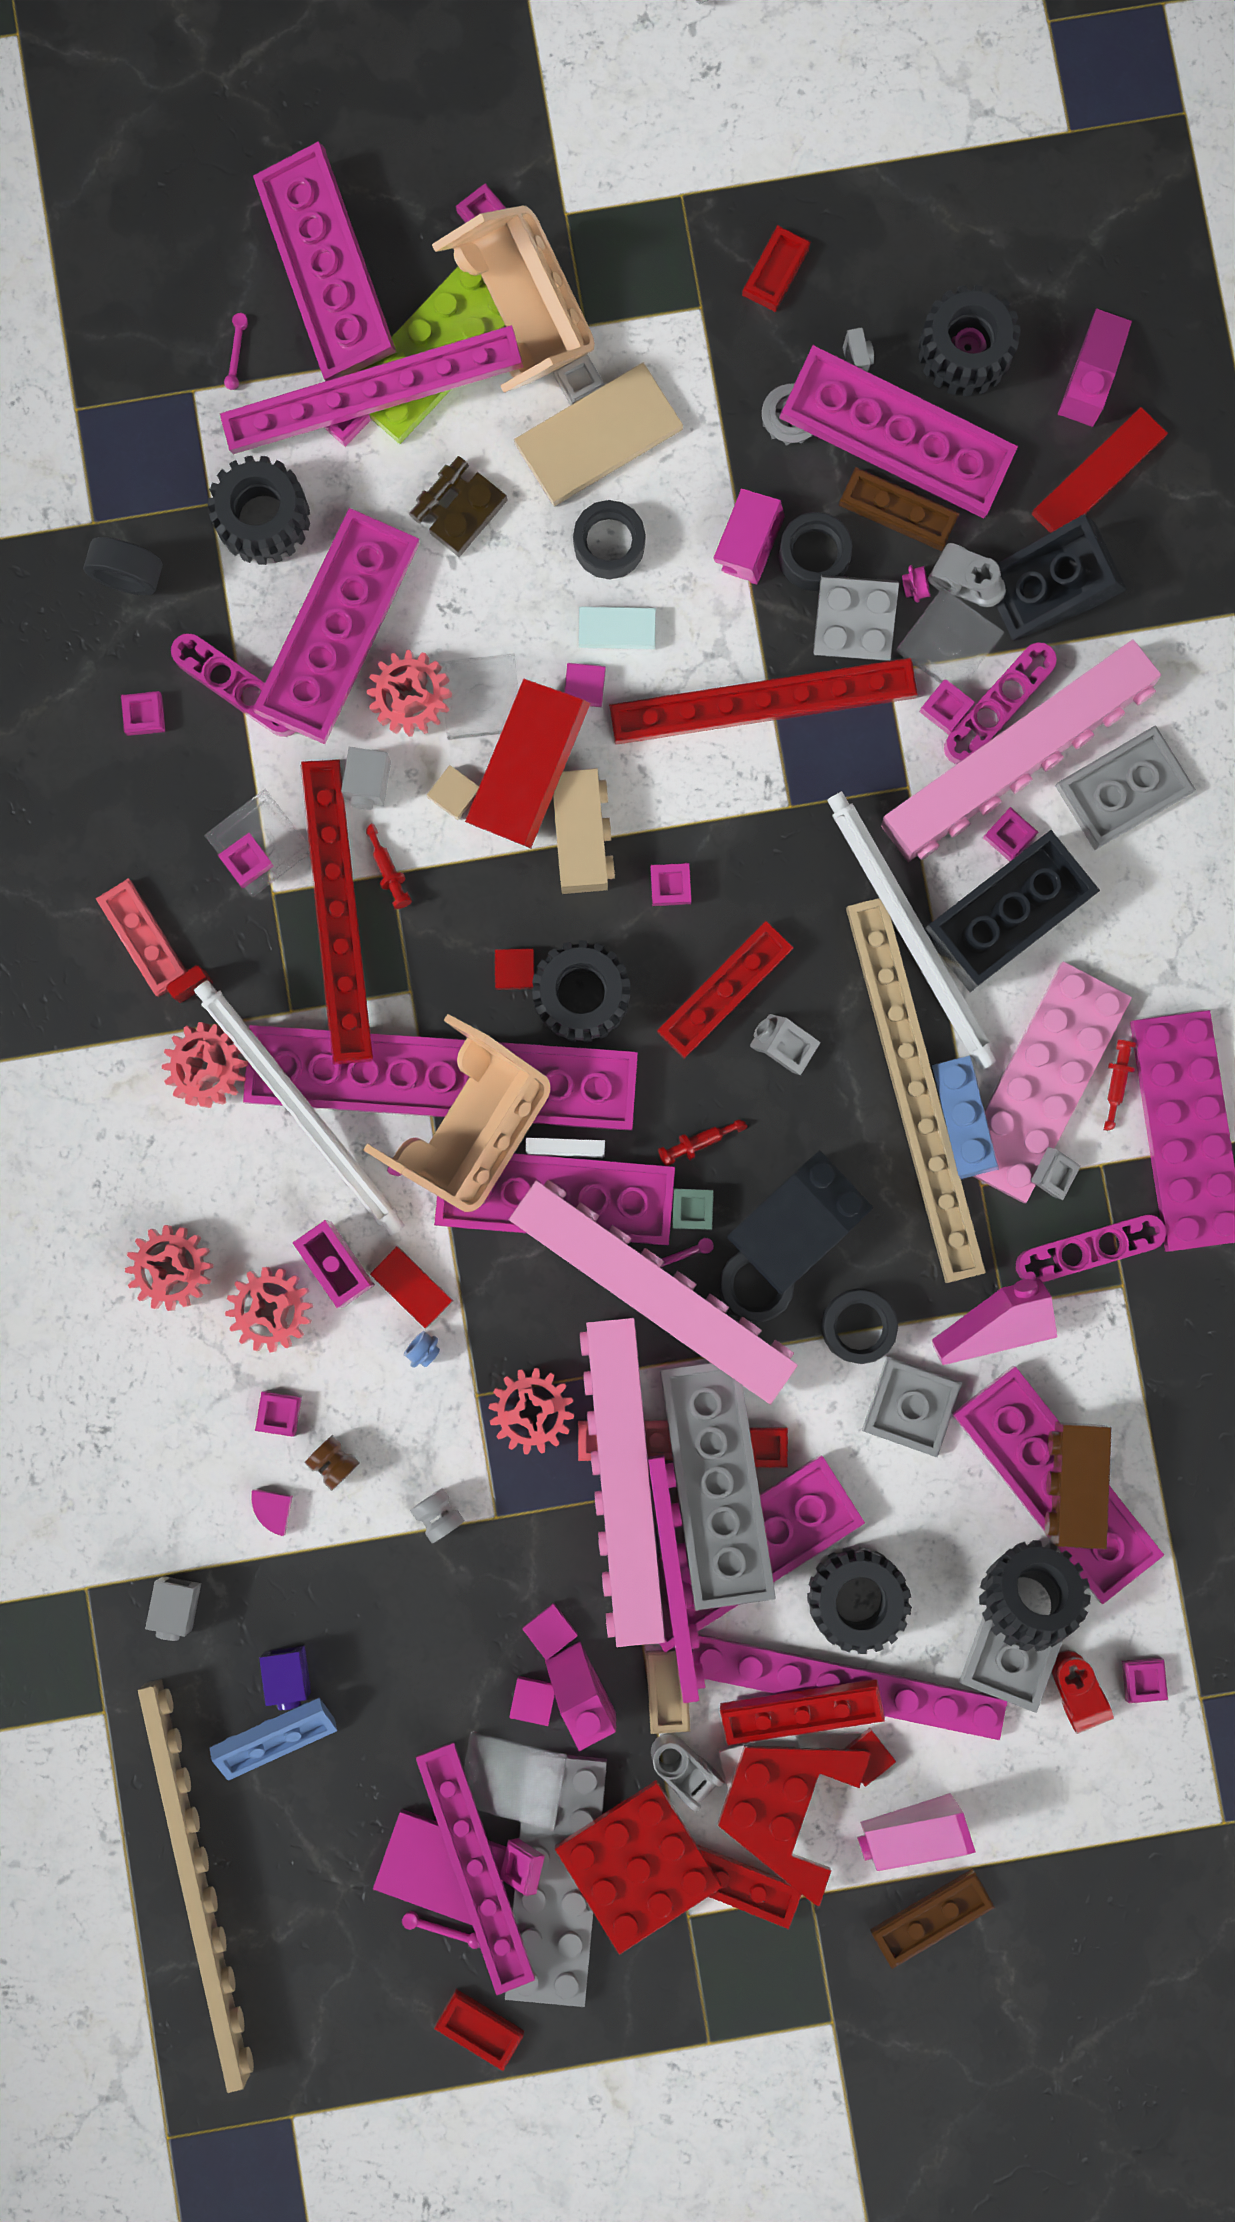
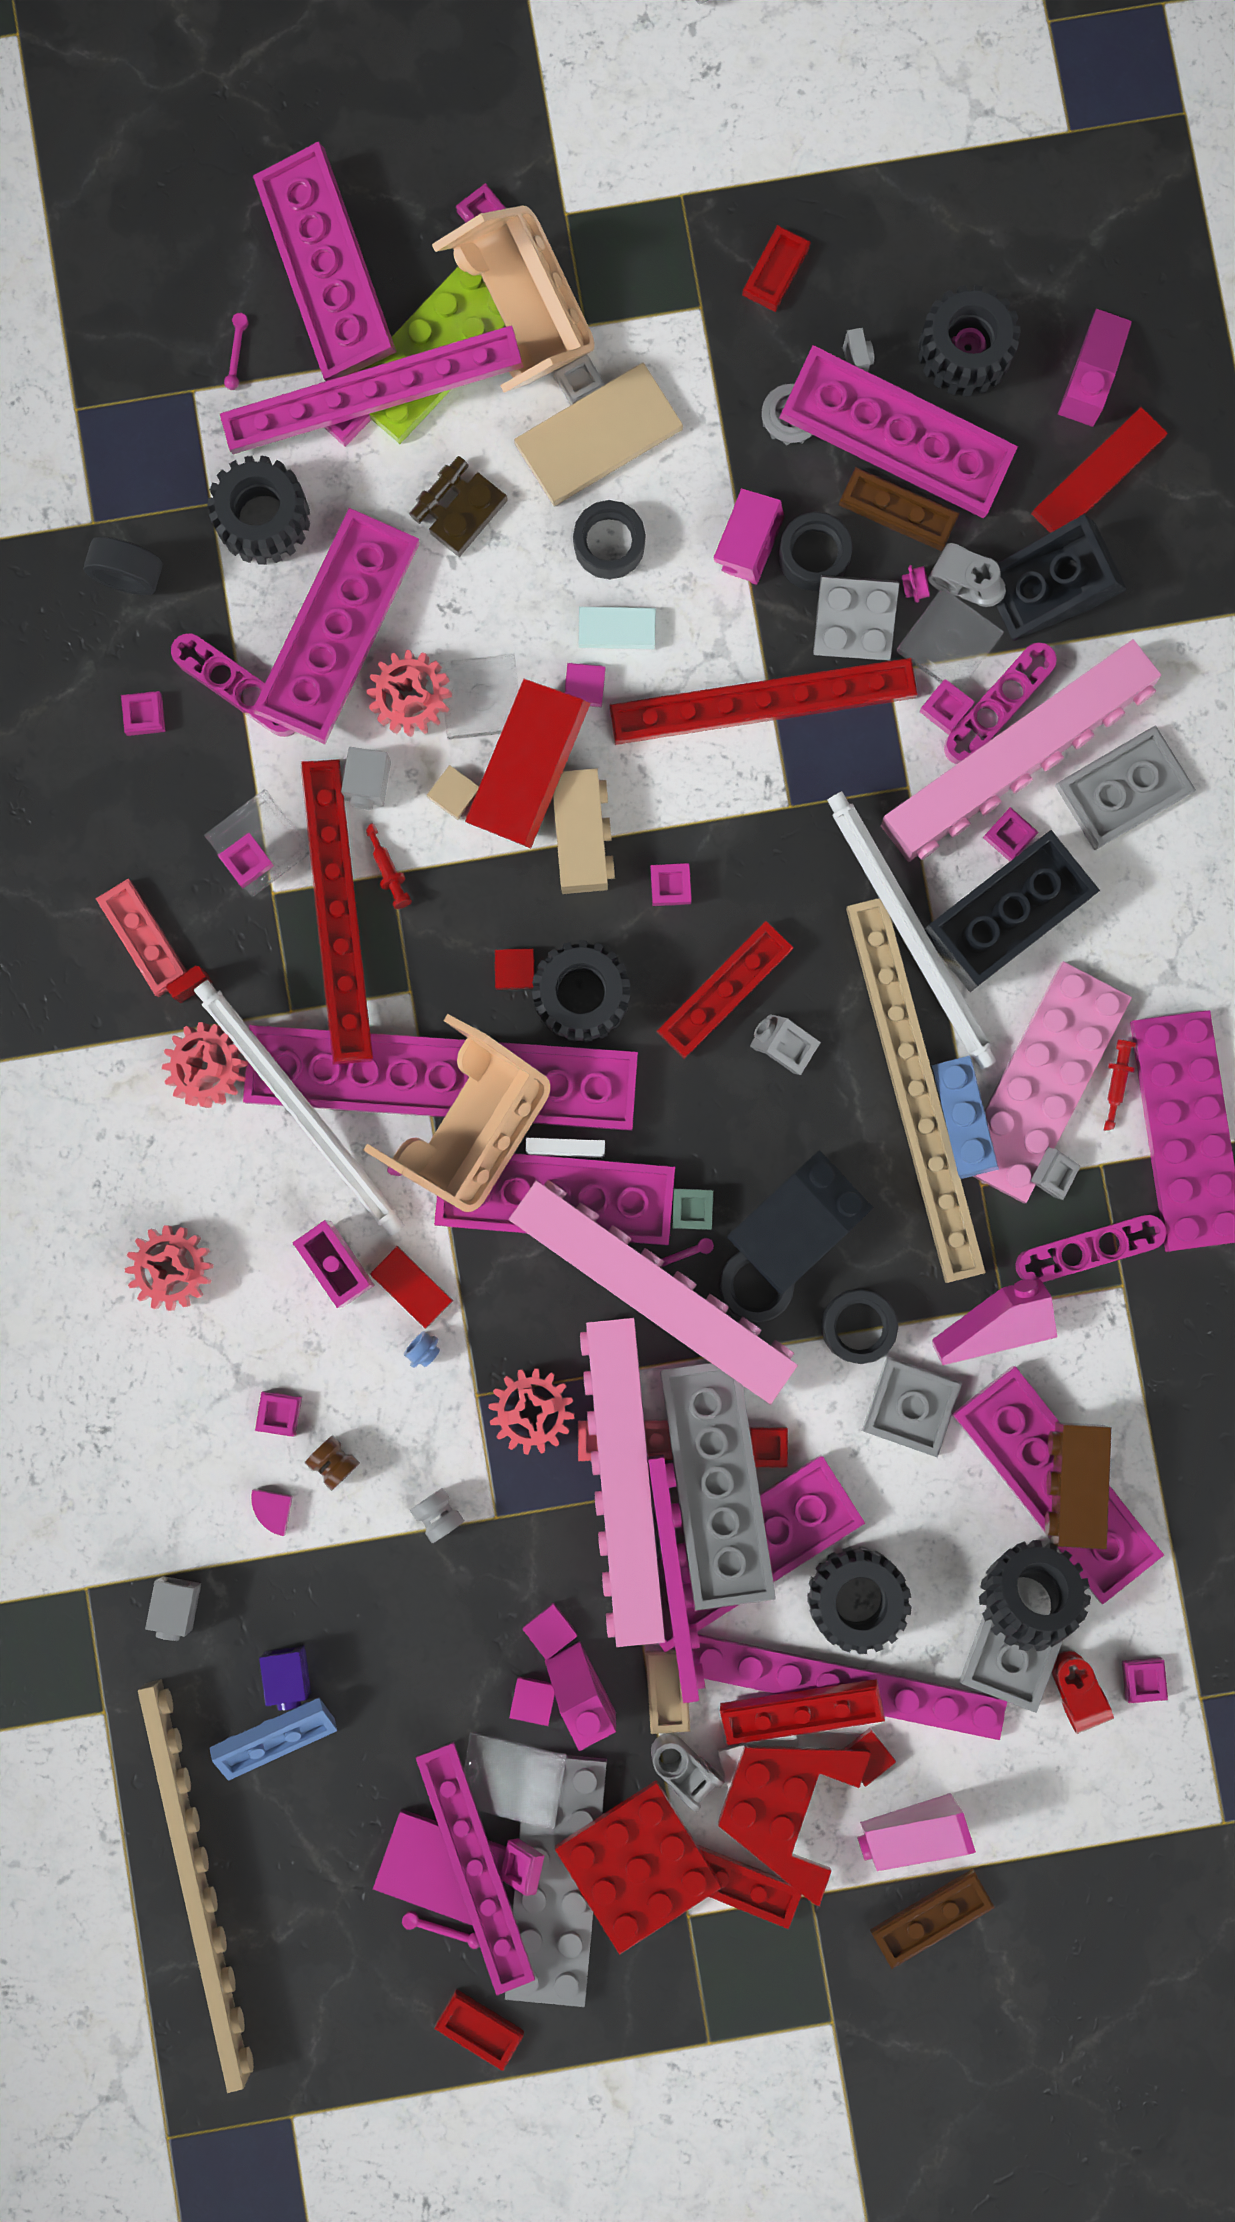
(284, 1301): coral gear -> none
(697, 1142): red piece -> none

